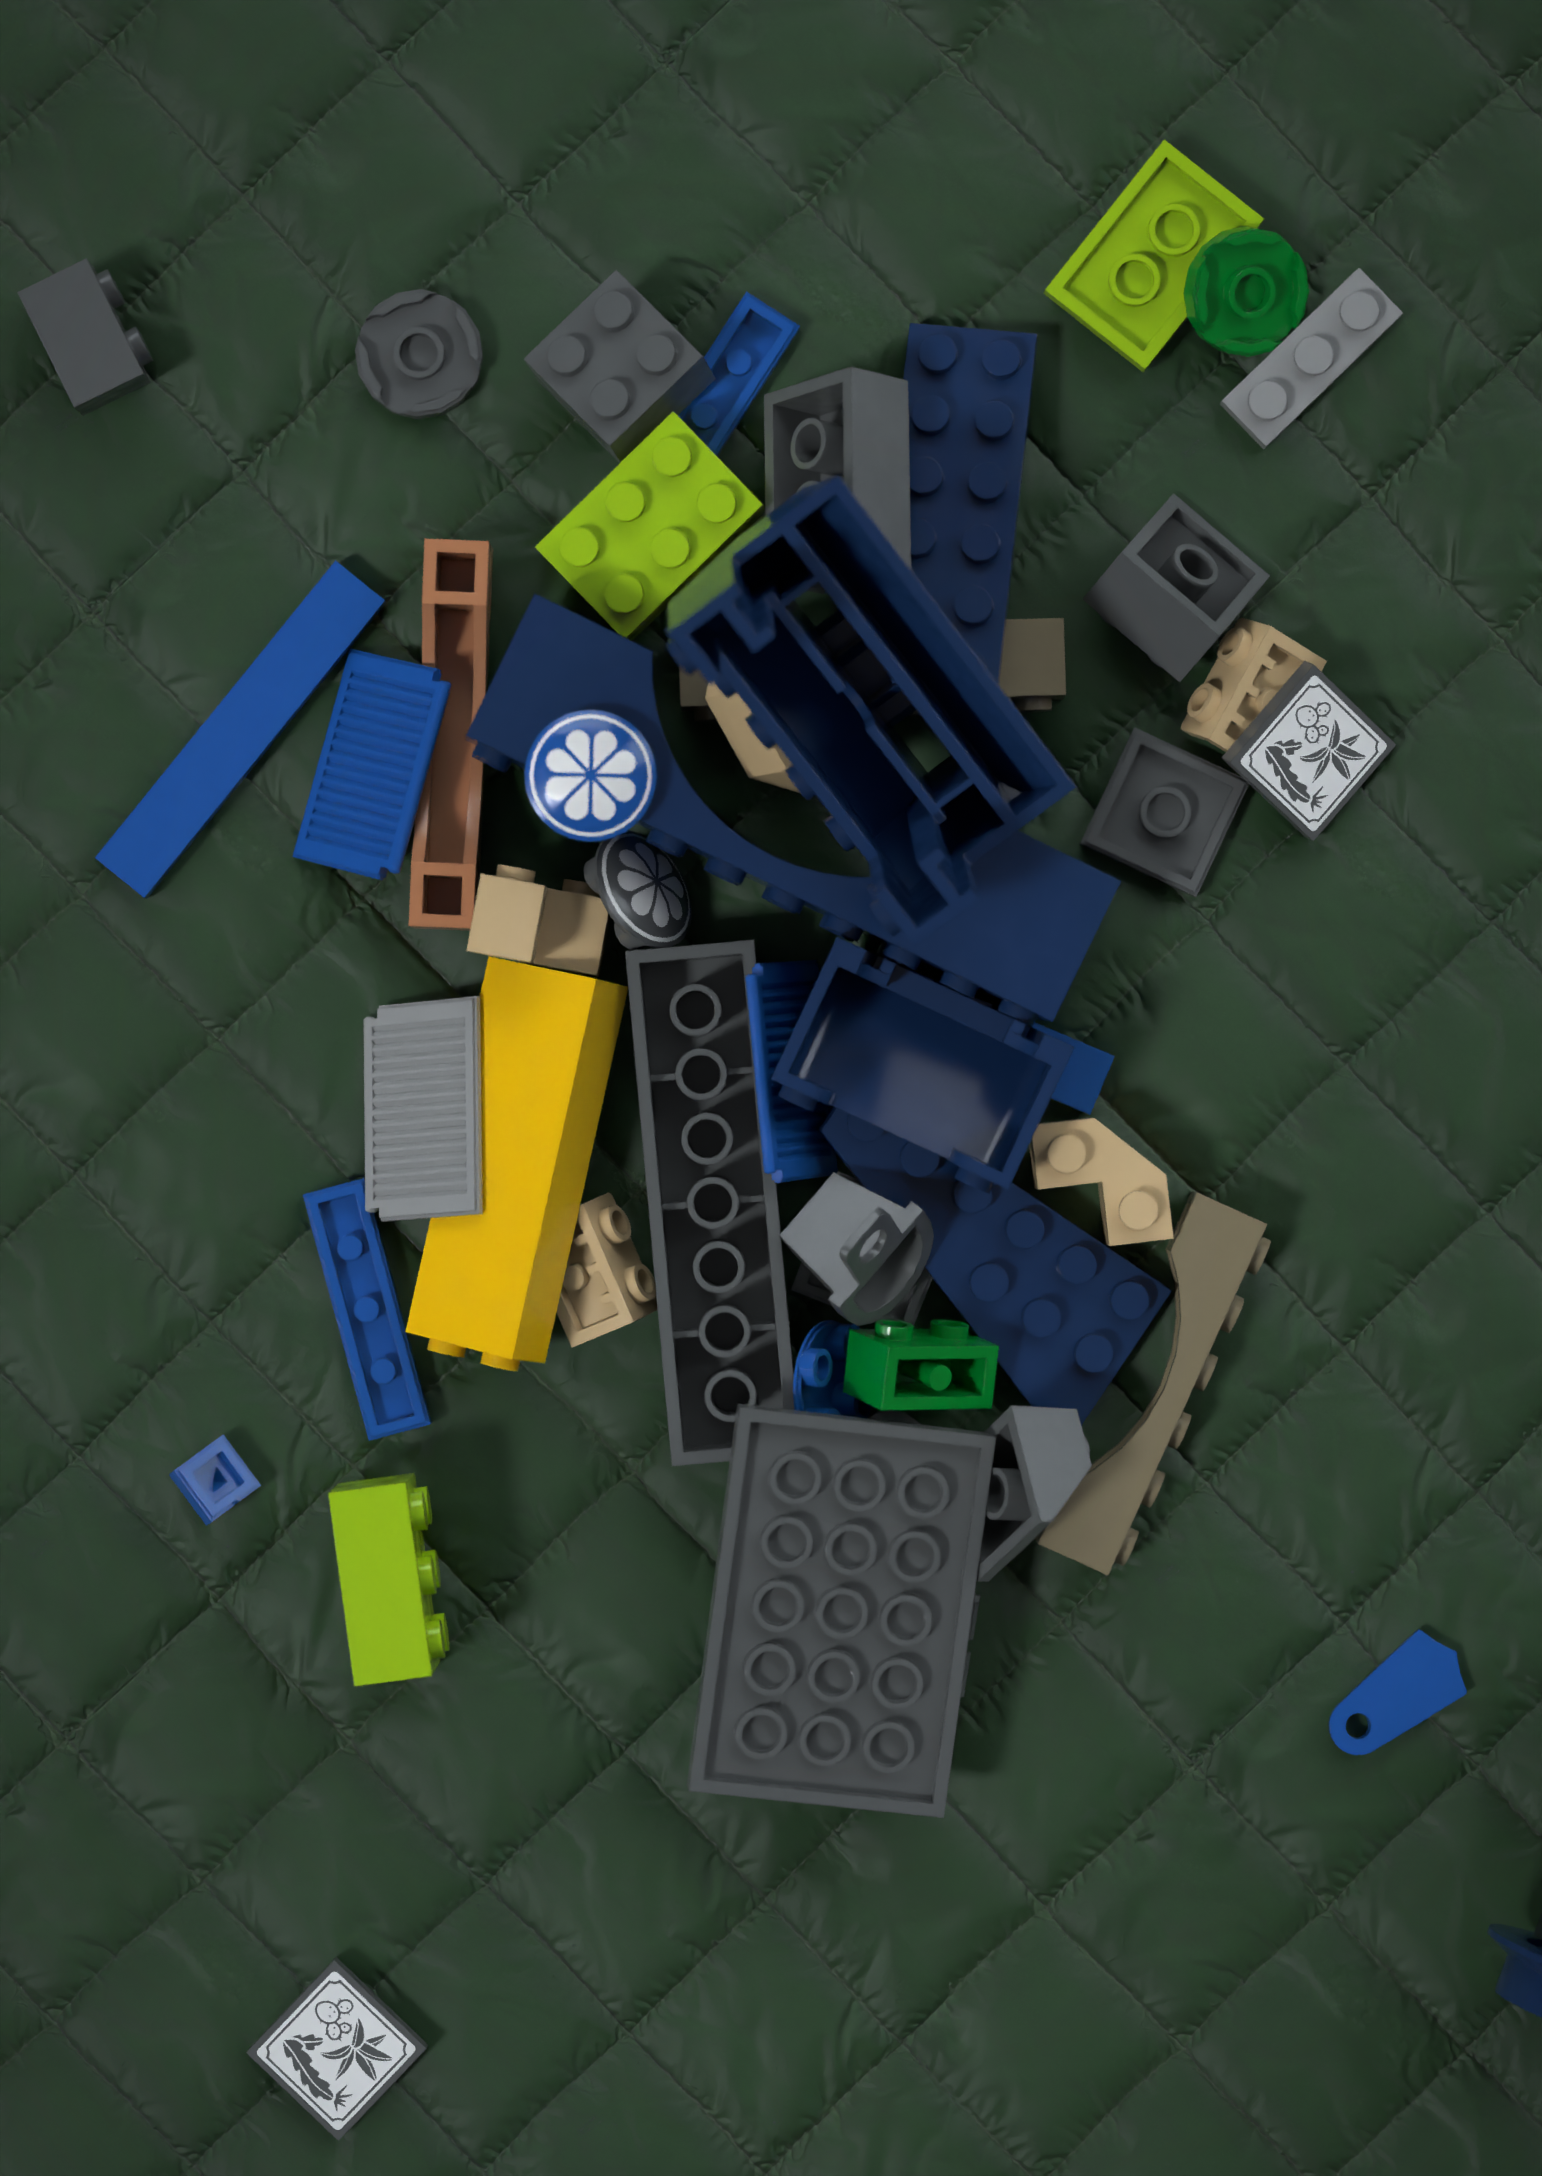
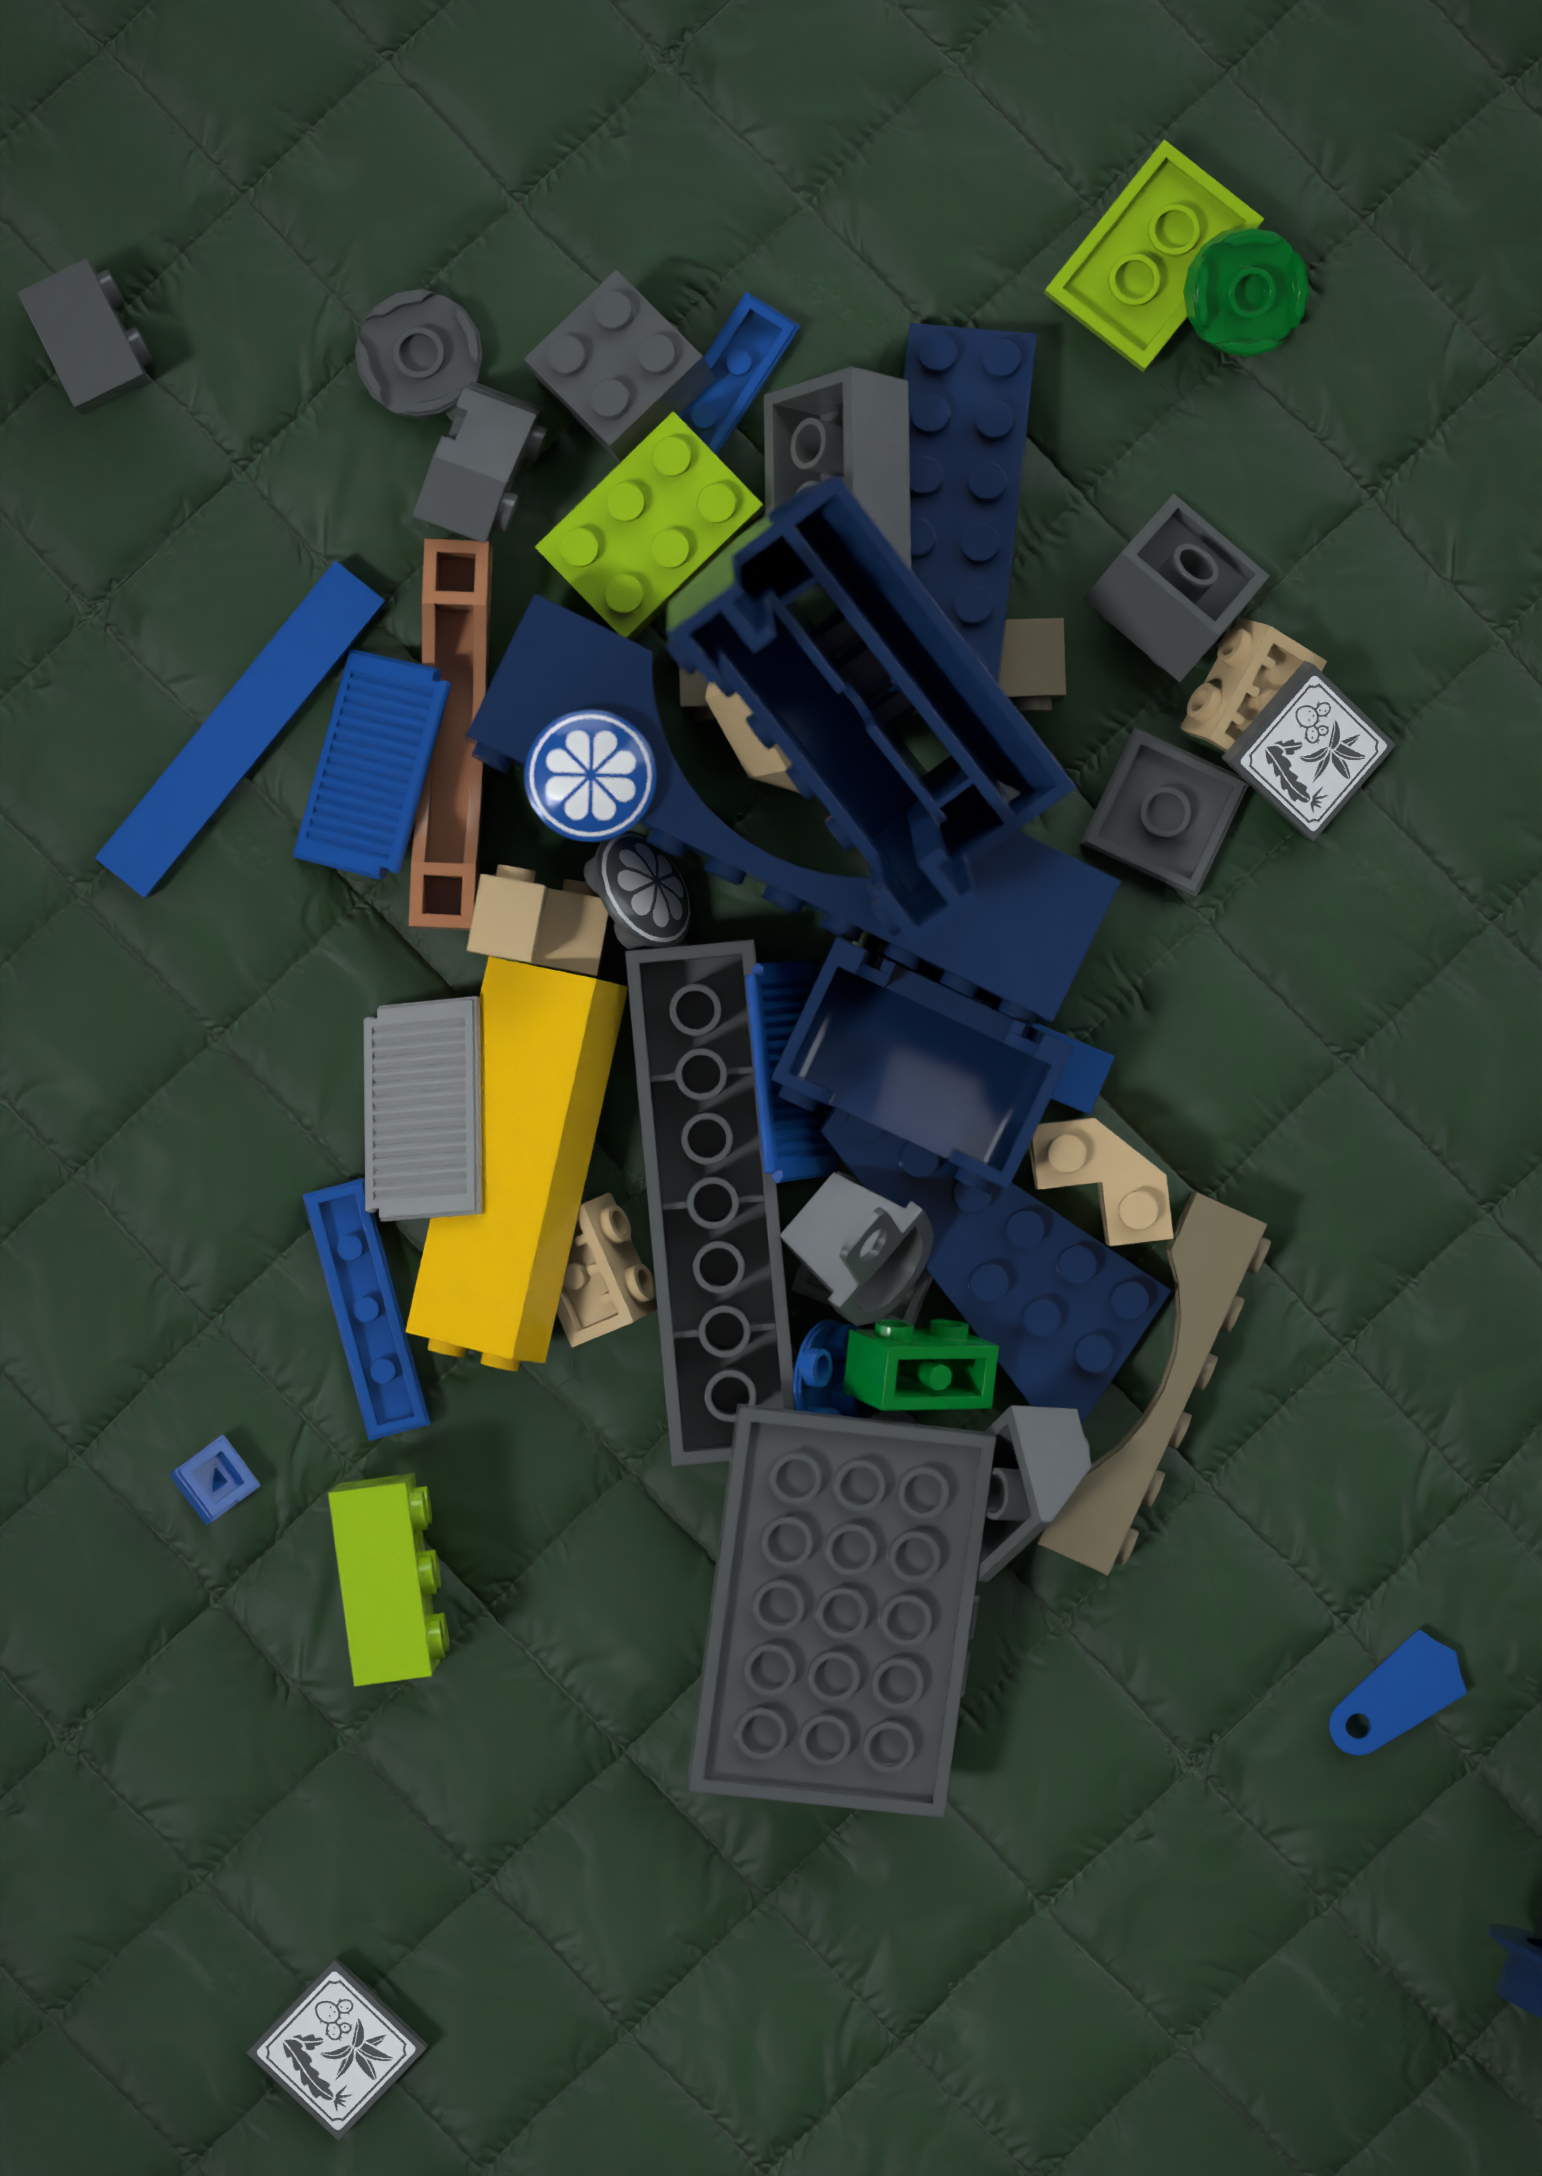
(478, 461): none -> dark grey brick
(1311, 358): light grey plate -> none

